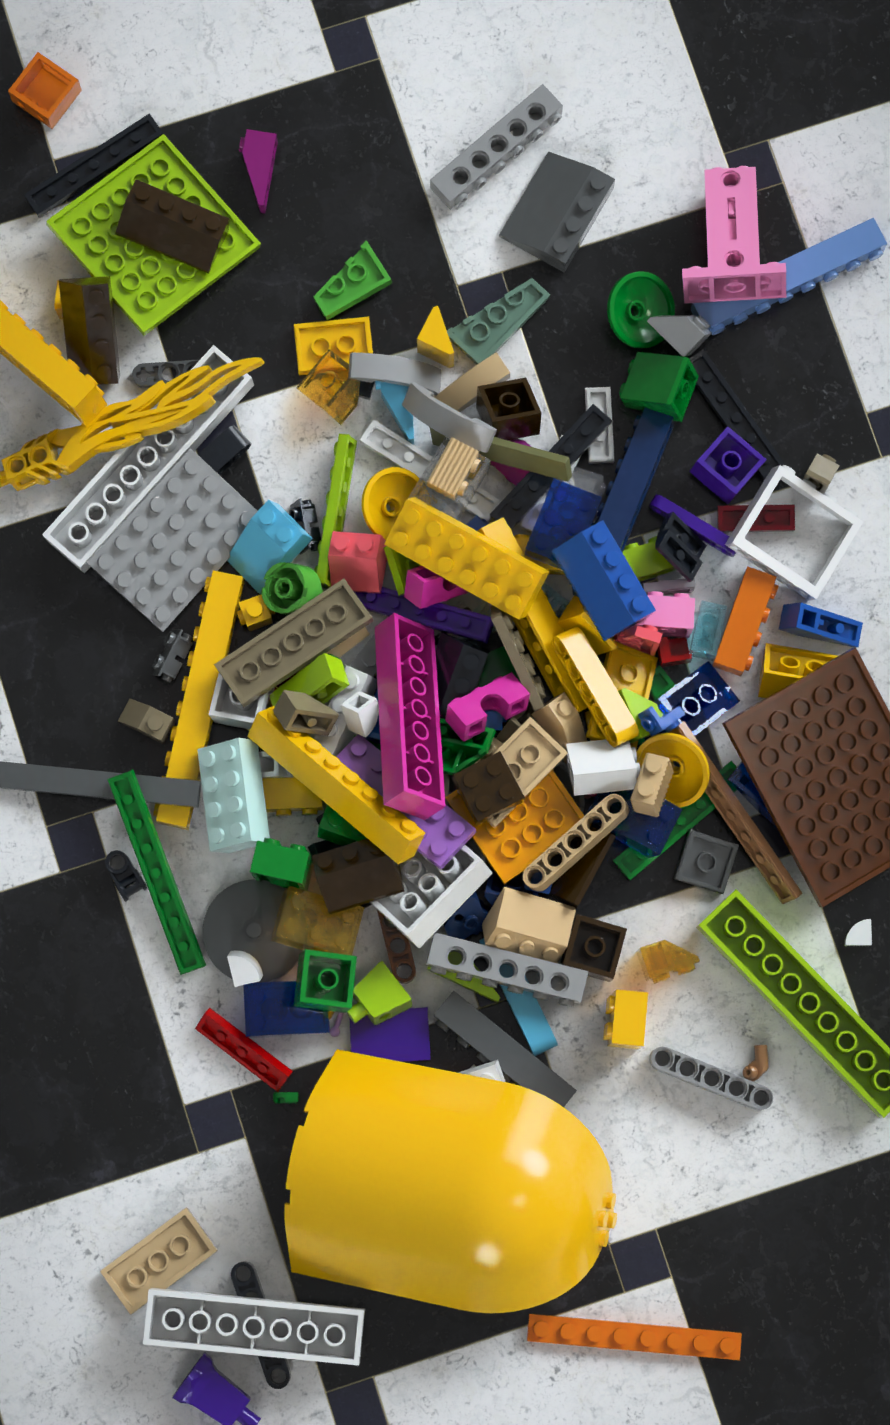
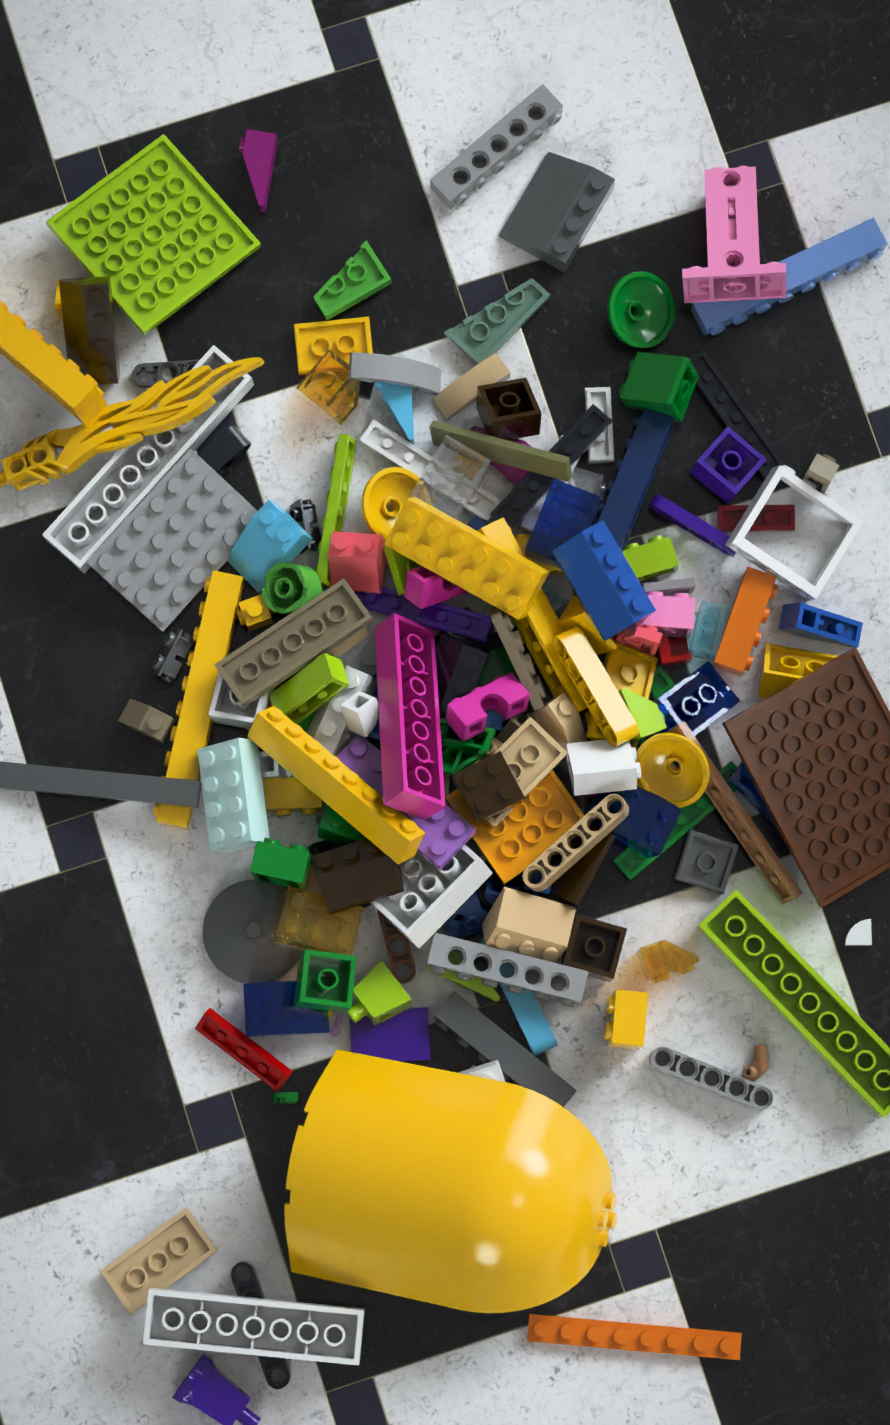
(45, 90): orange piece -> none
(93, 165): black plate -> none
(125, 876): black piece -> none
(156, 872): green tile -> none
(172, 226): dark brown slope -> none
(244, 968): white brick -> none
(304, 714): dark tan slope -> none
(434, 340): yellow slope -> none
(447, 420): light grey slope -> none
(453, 469): tan brick -> none
(652, 784): tan brick -> none
(654, 724): blue bracket -> none
(680, 546): black slope -> none
(682, 332): light grey slope -> none

